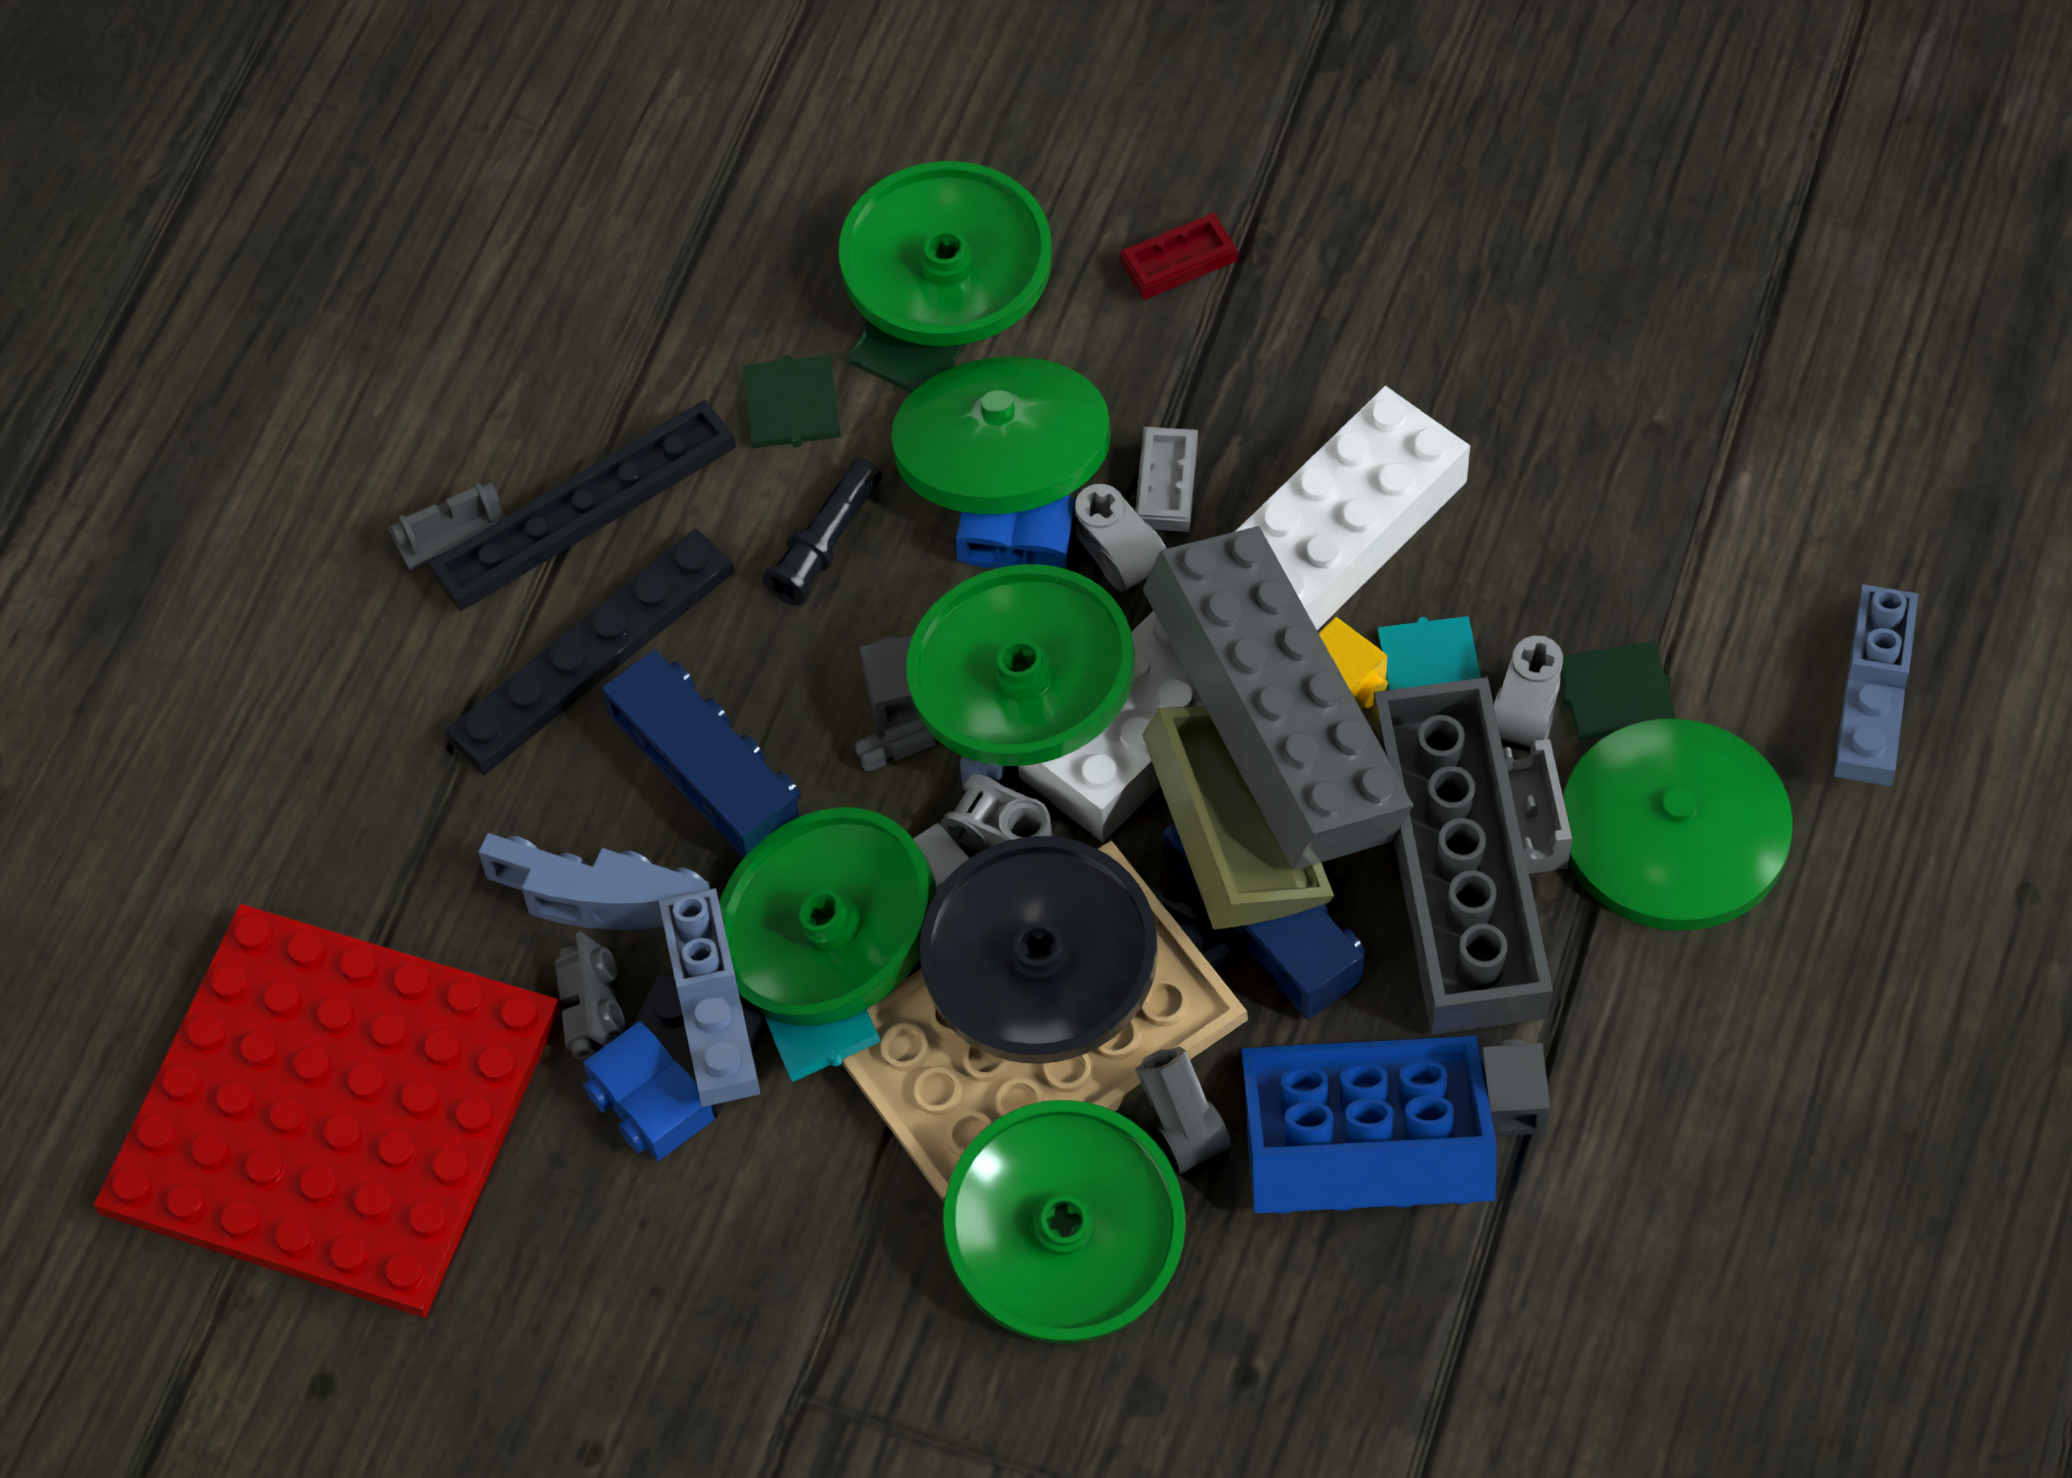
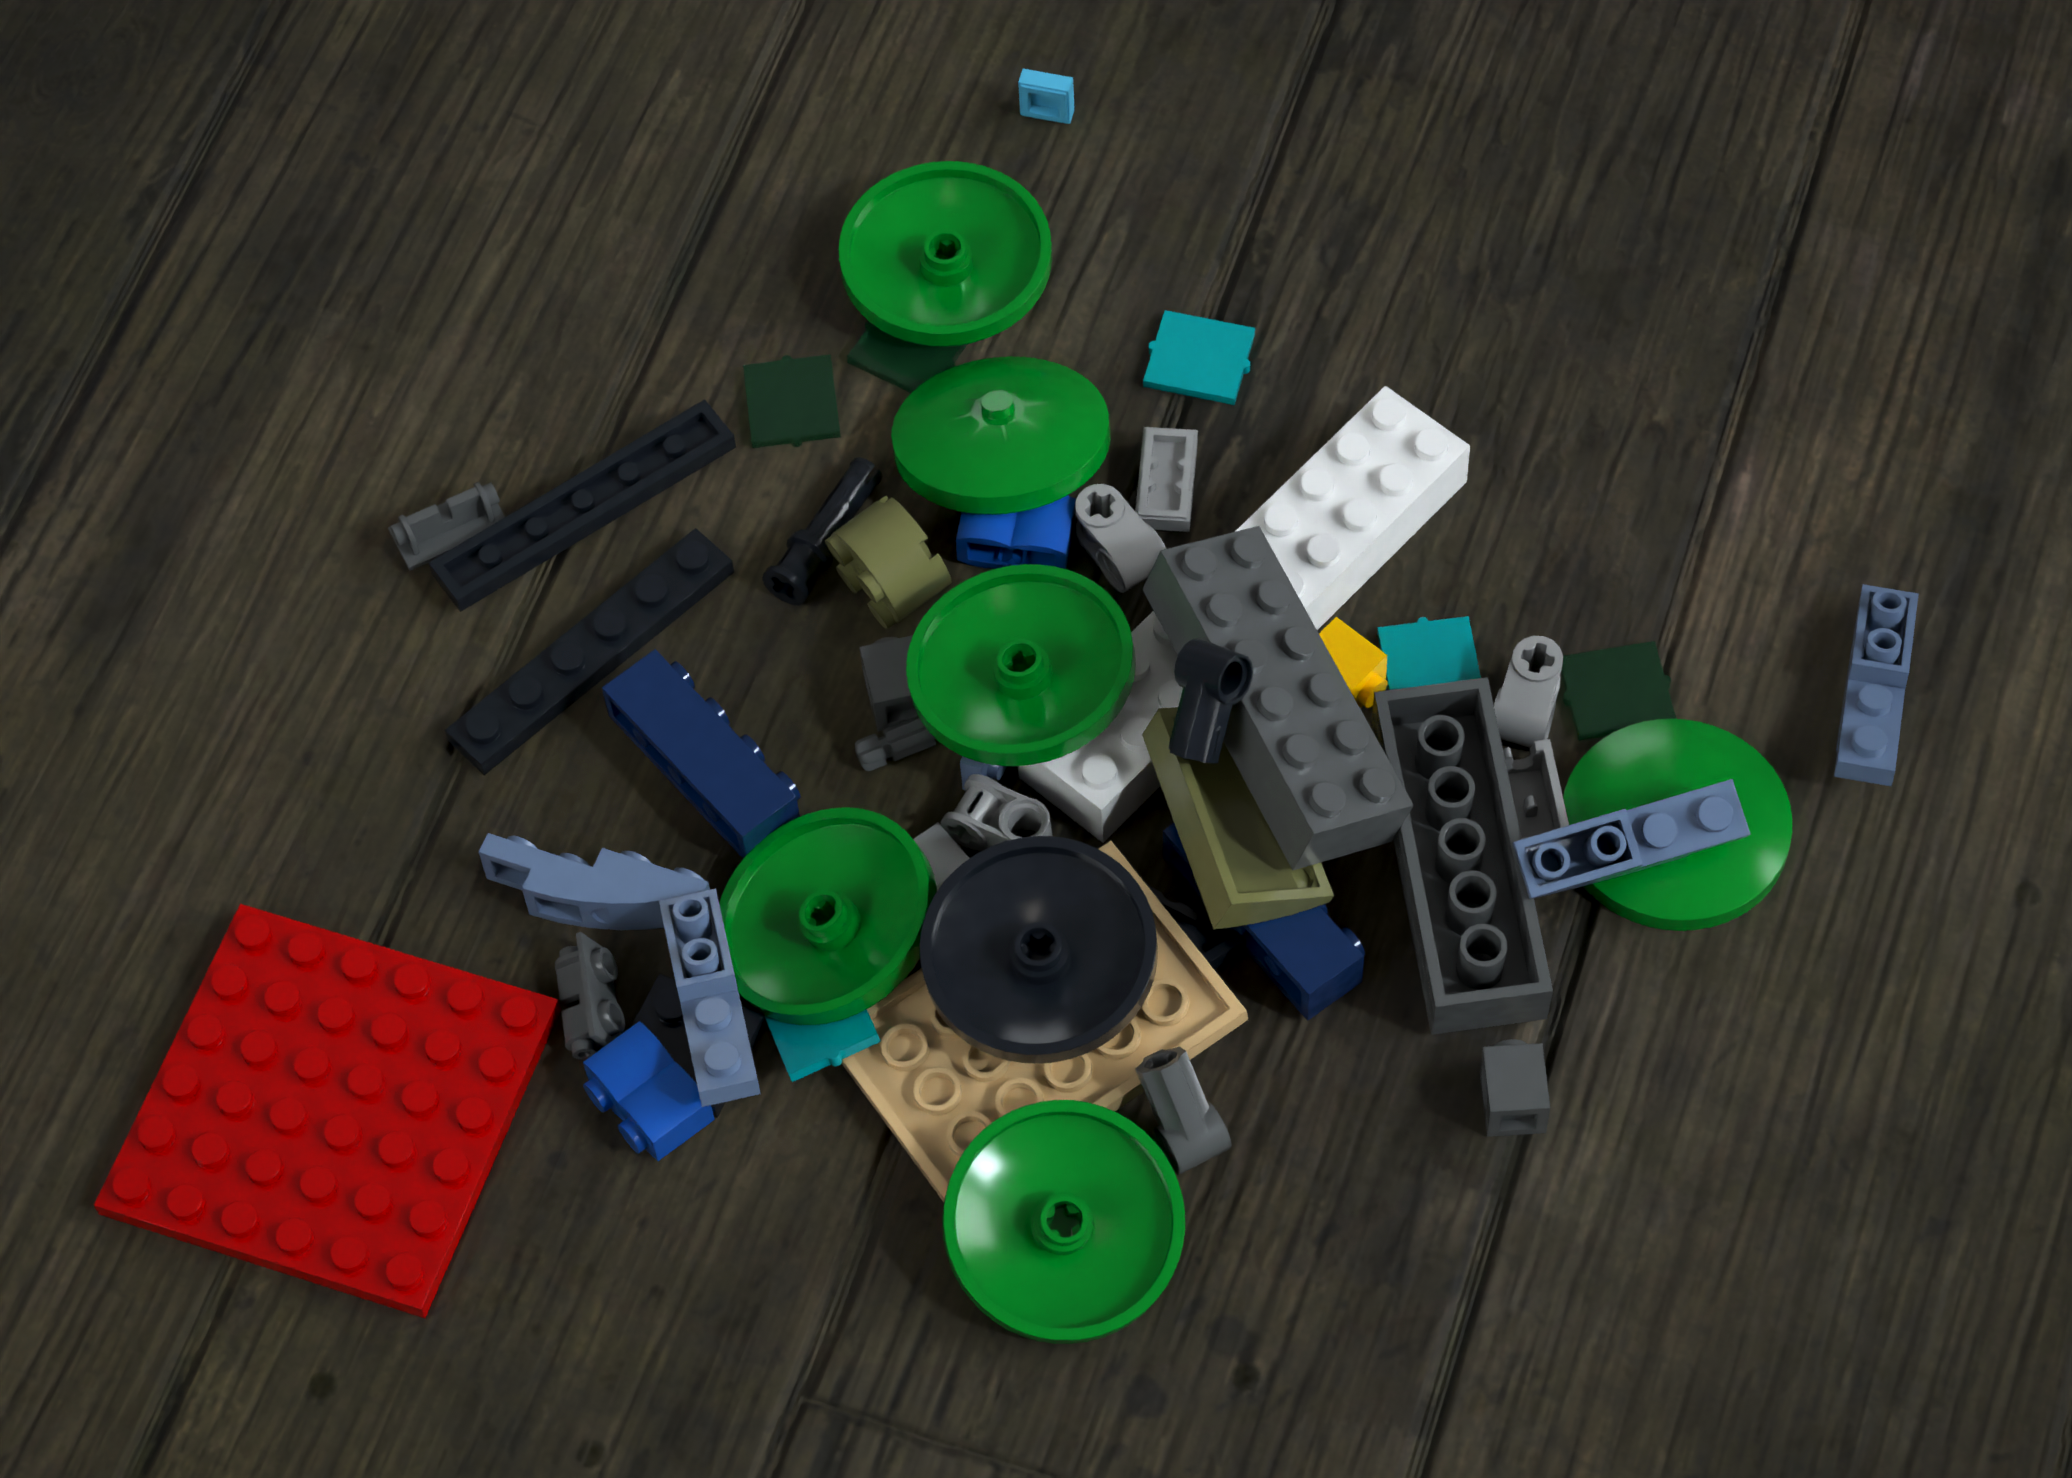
(889, 560): none -> olive brick
(1046, 96): none -> medium azure tile
(1178, 256): dark red plate -> none
(1199, 357): none -> teal piece
(1210, 683): none -> black piece
(1368, 1125): blue slope -> none
(1631, 840): none -> sand blue slope

